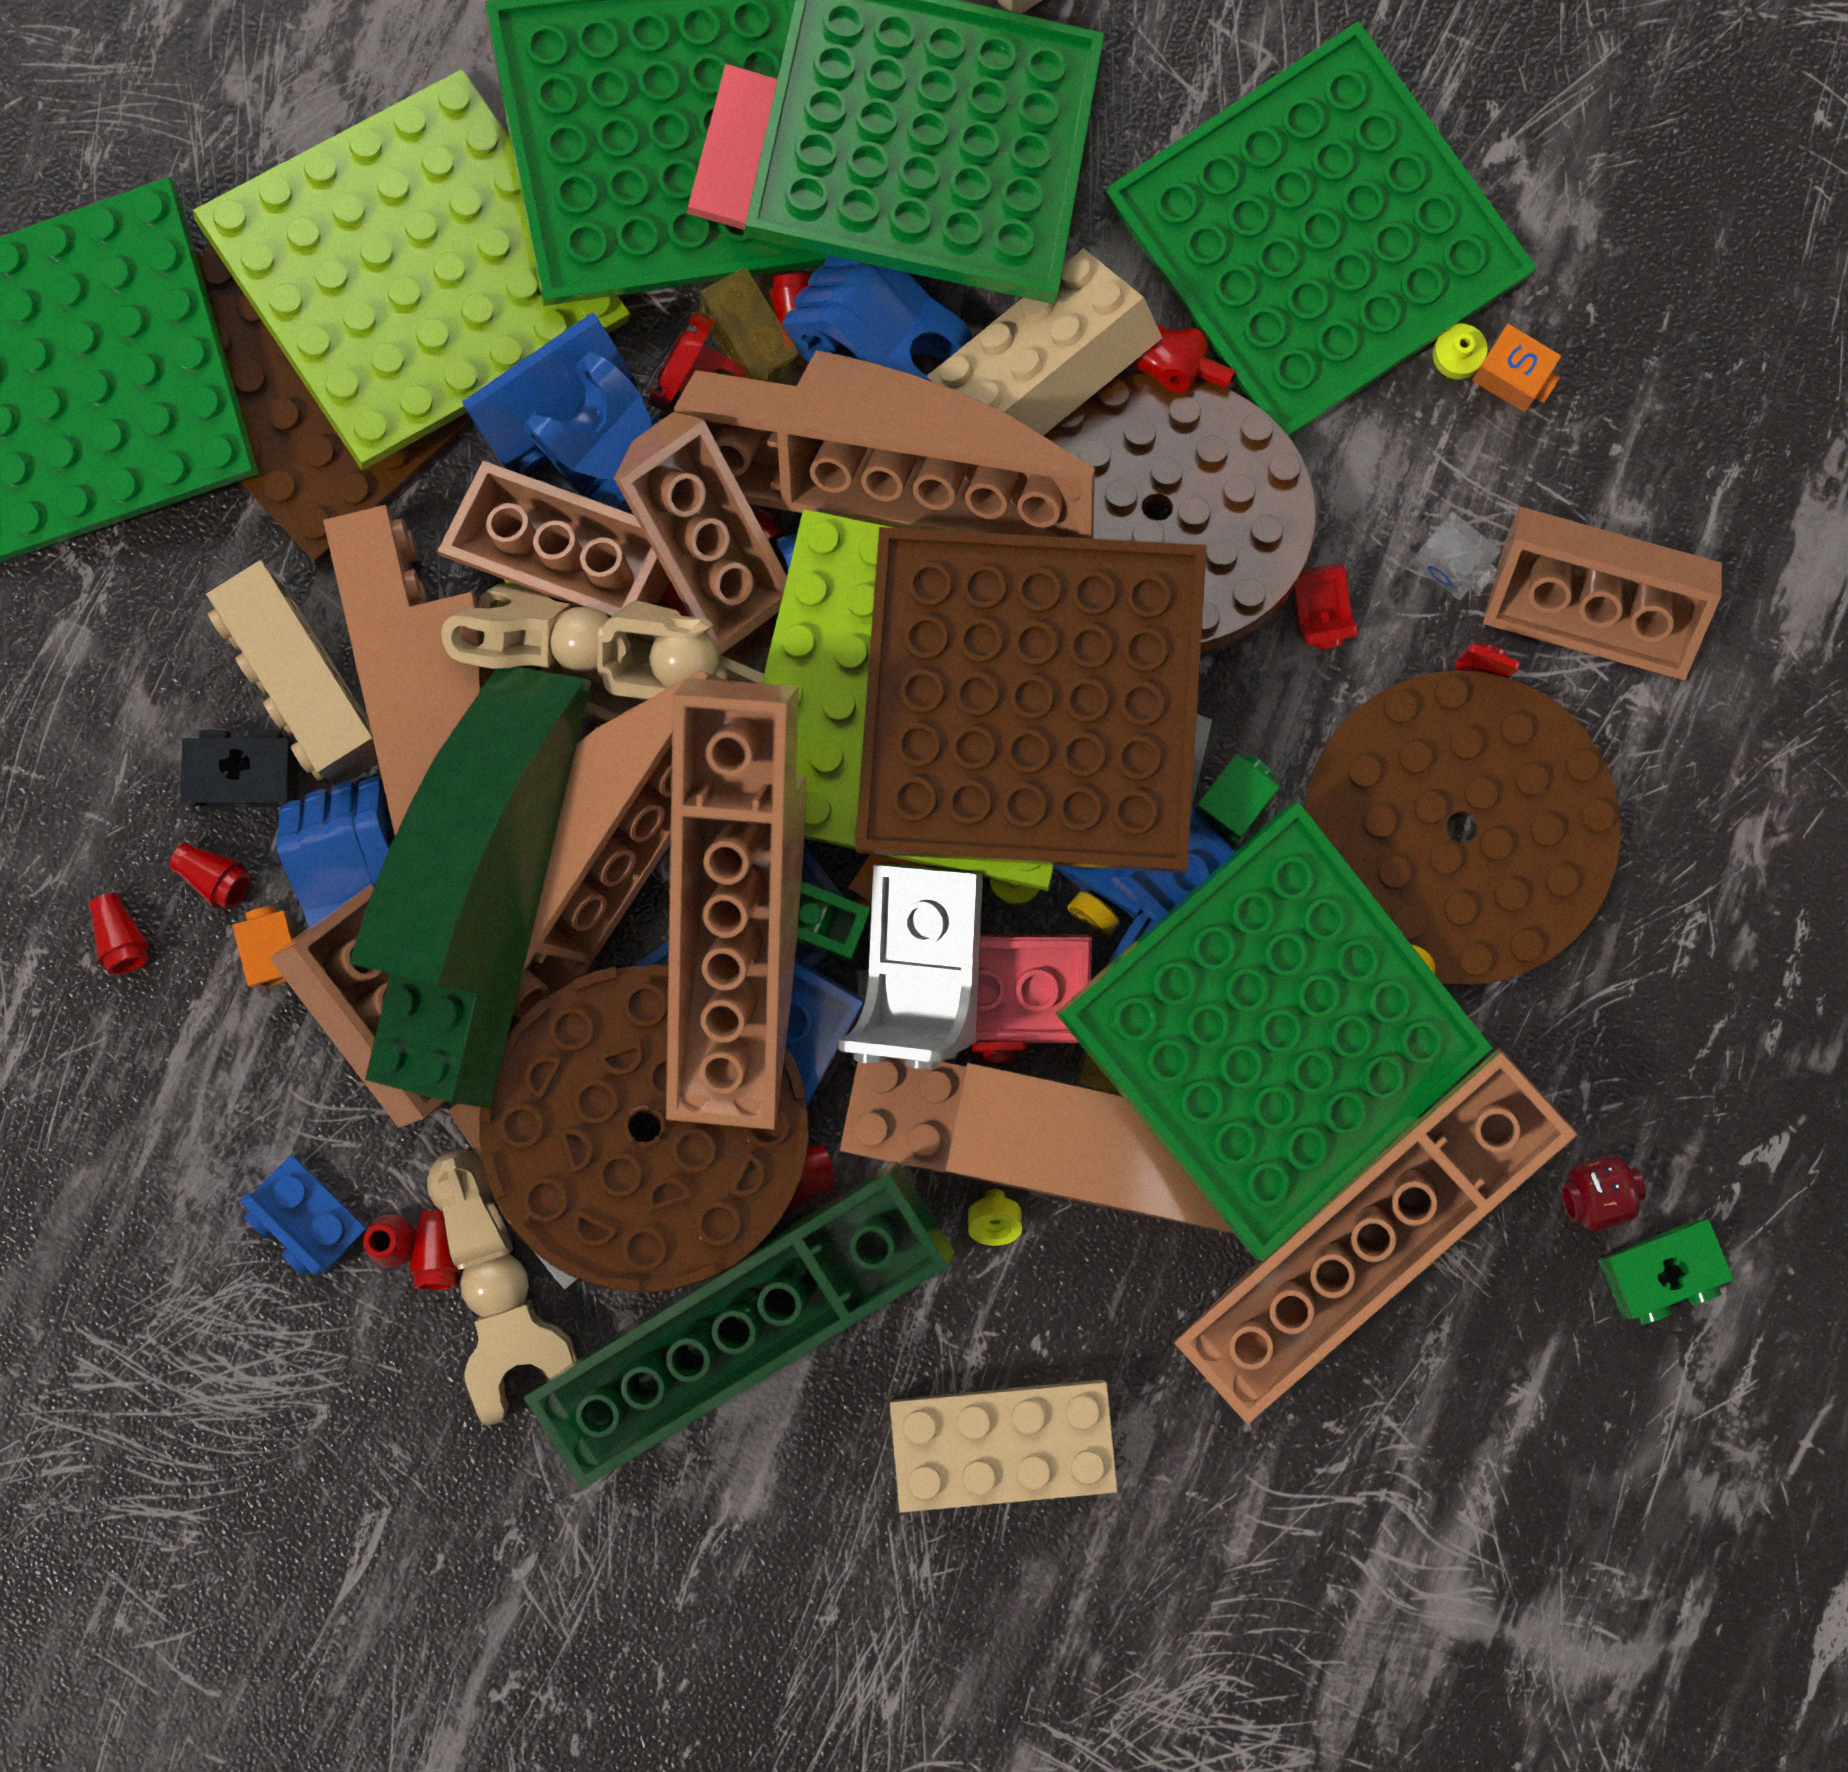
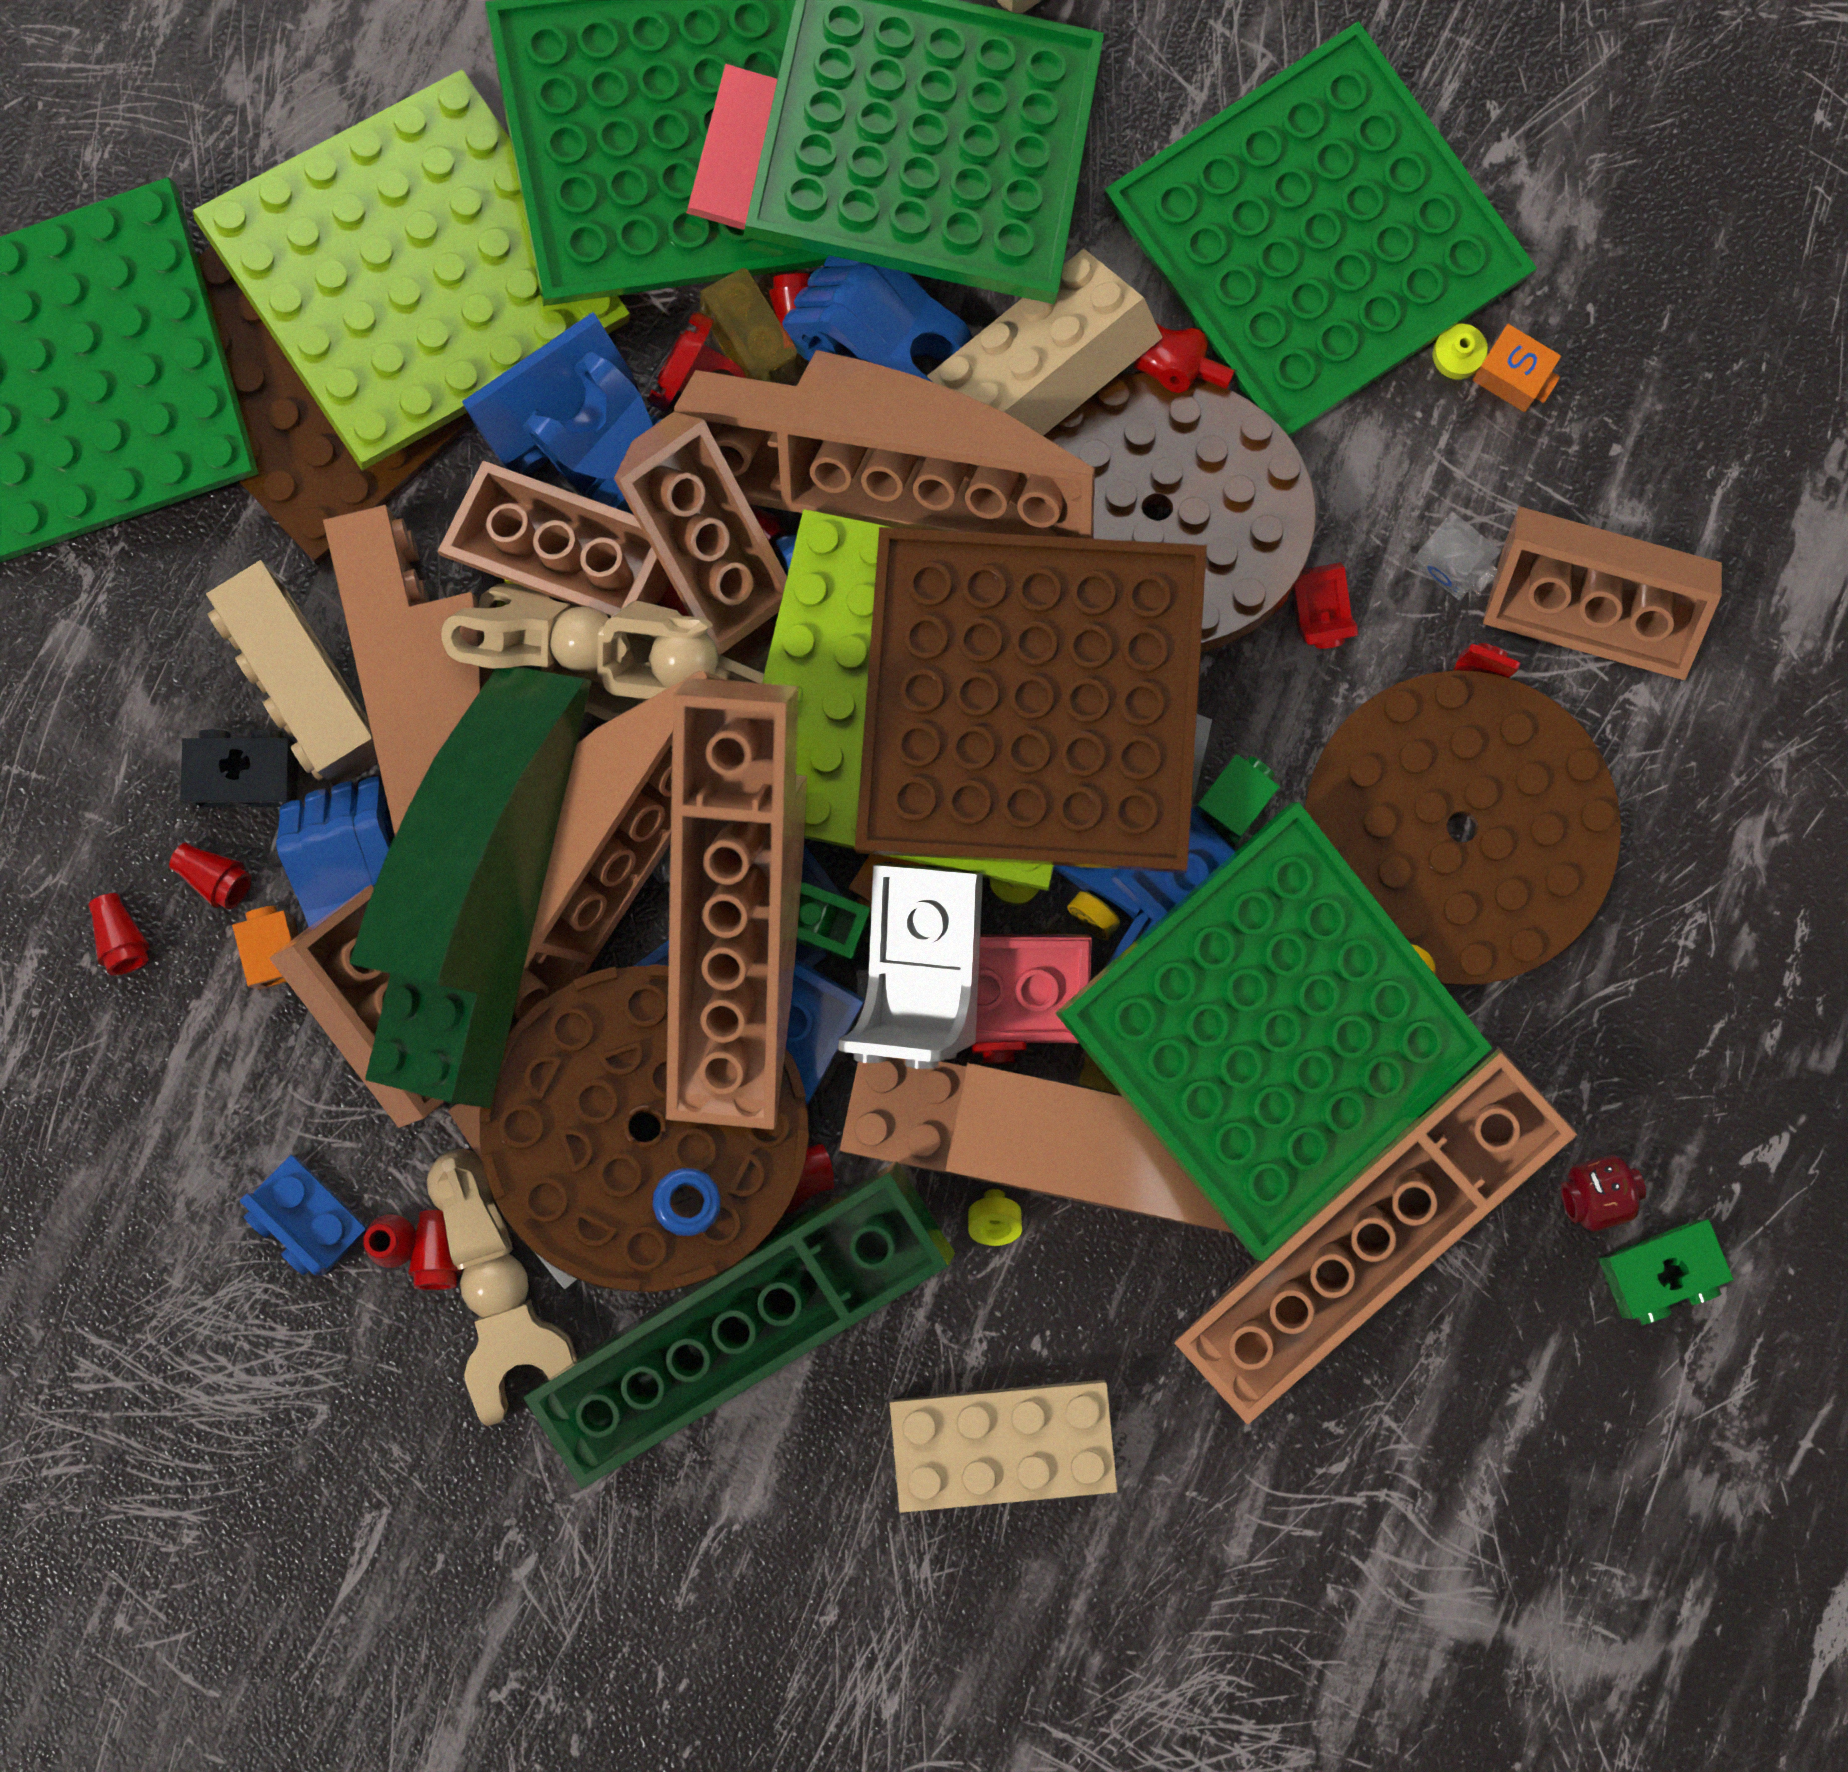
(675, 1223): none -> blue piece

